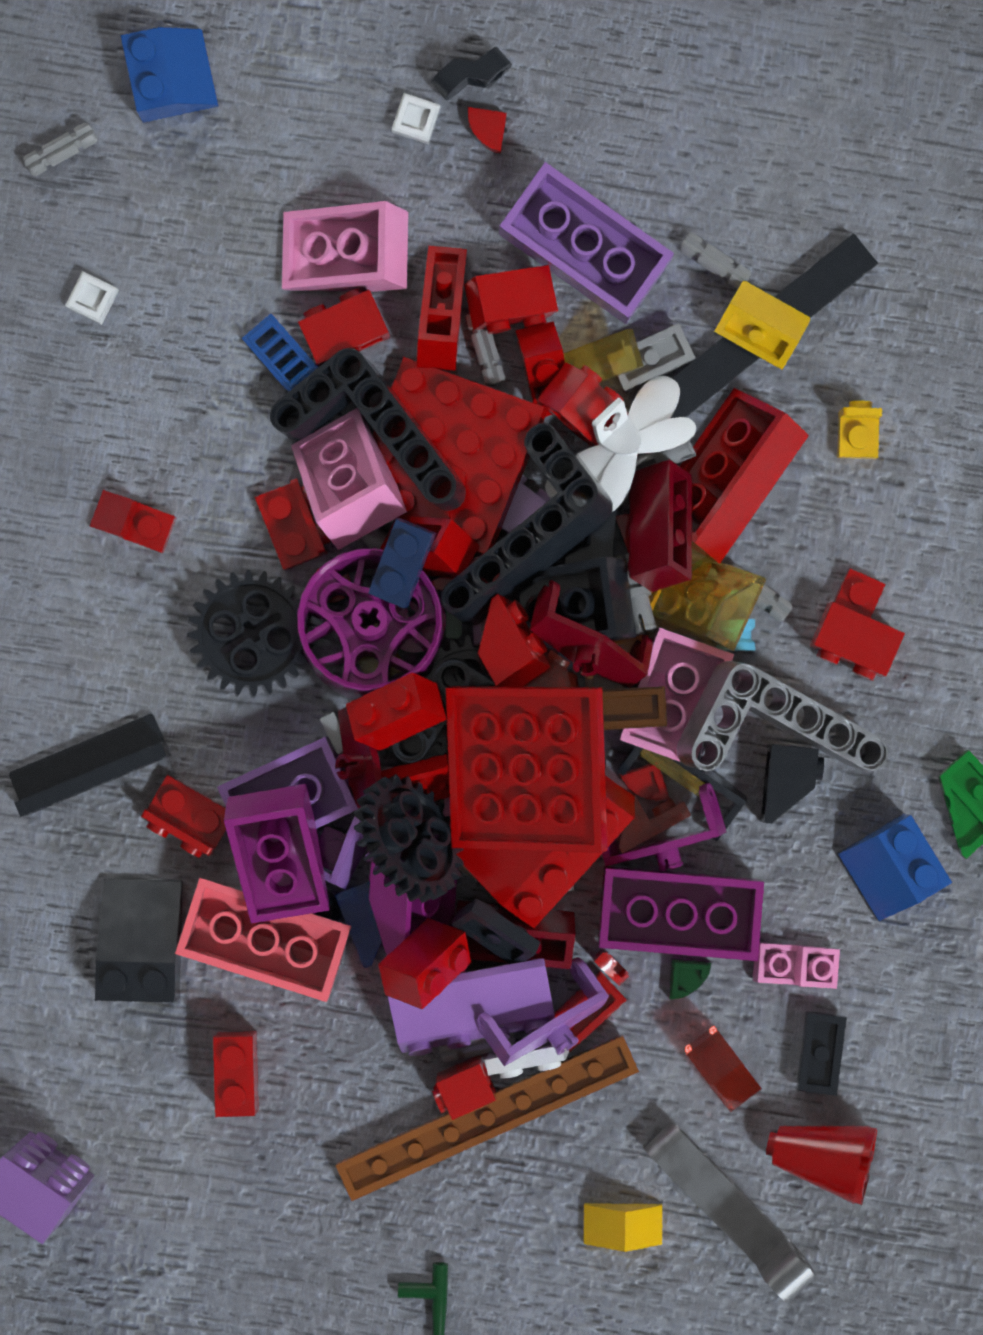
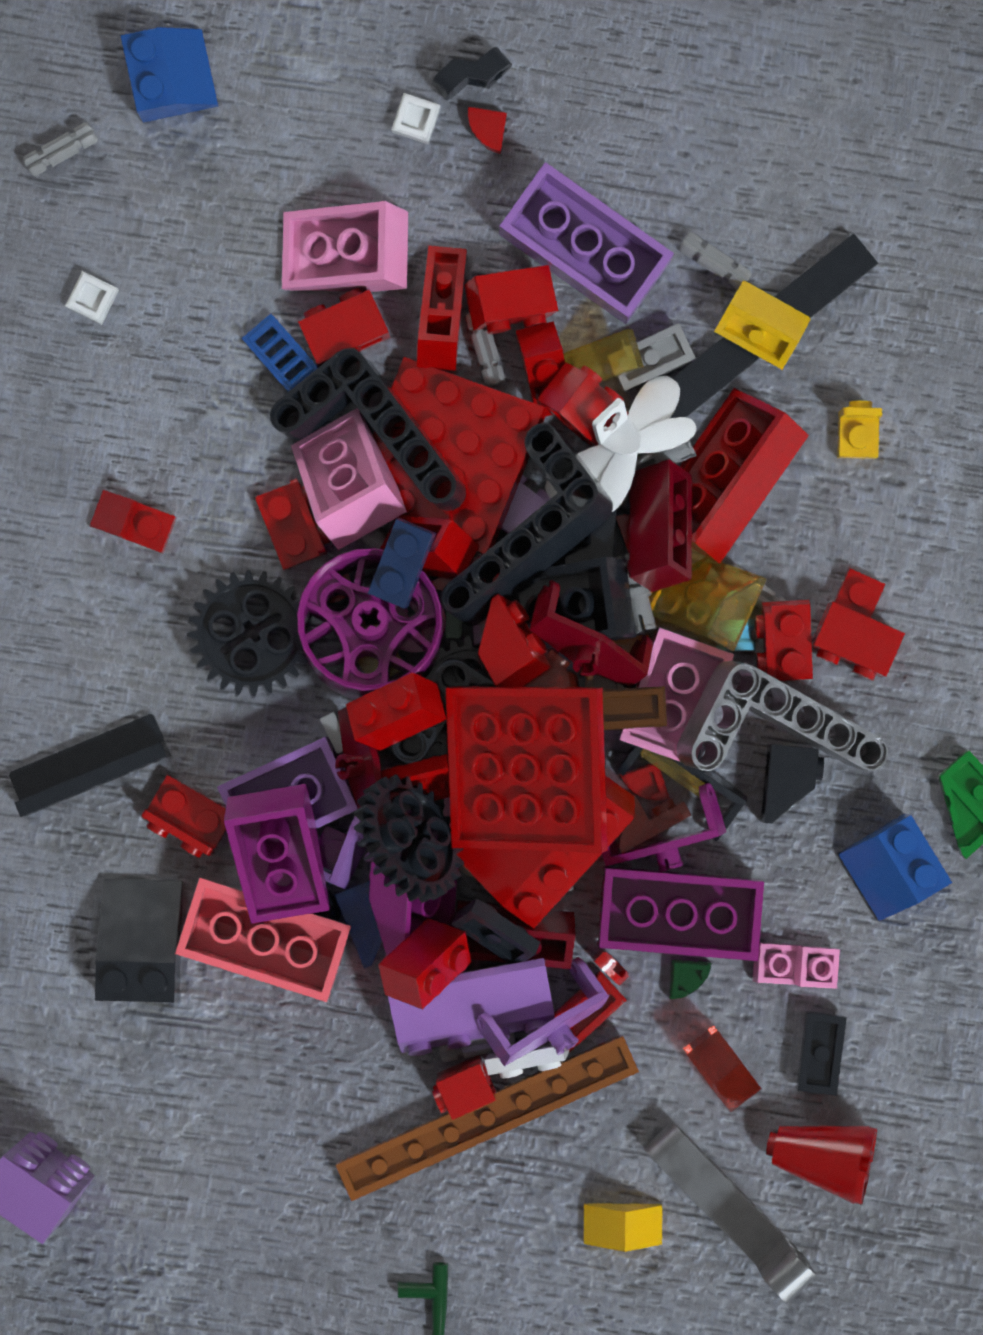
(235, 1074): red brick -> none
(786, 639): none -> red bracket

